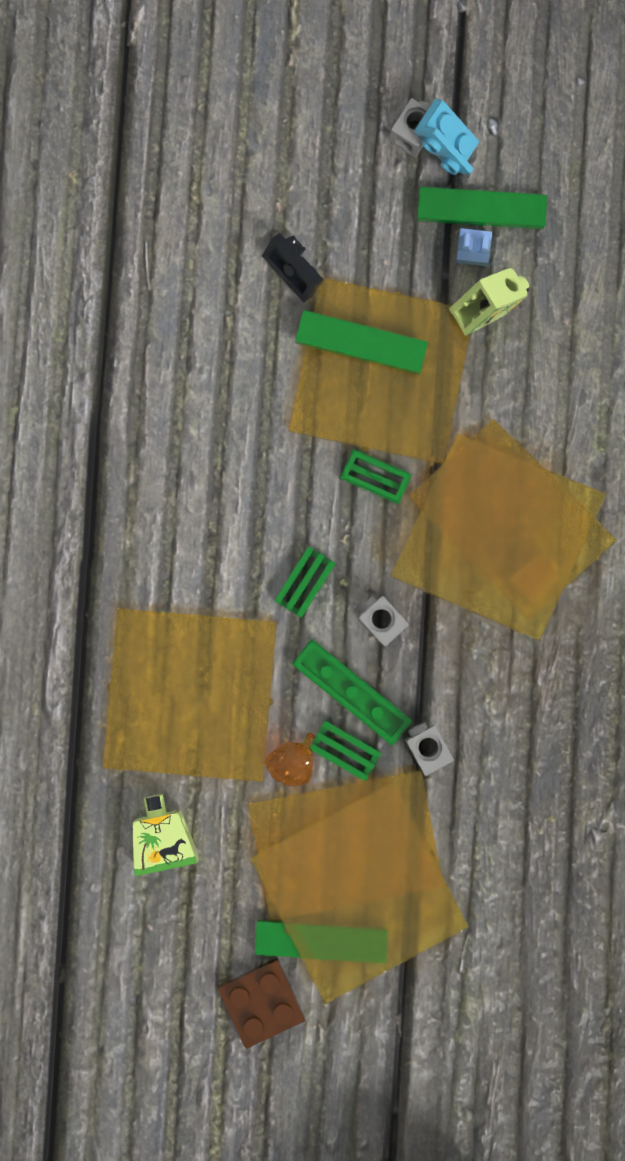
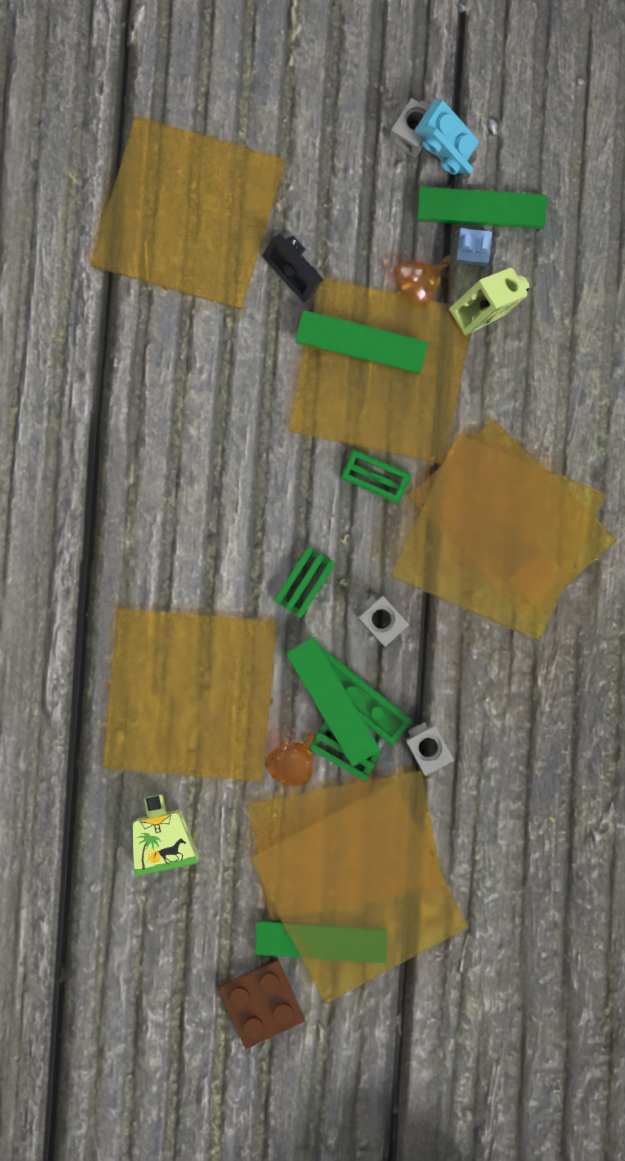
(188, 213): none -> clear yellow piece
(333, 701): none -> green tile
(420, 279): none -> clear orange piece

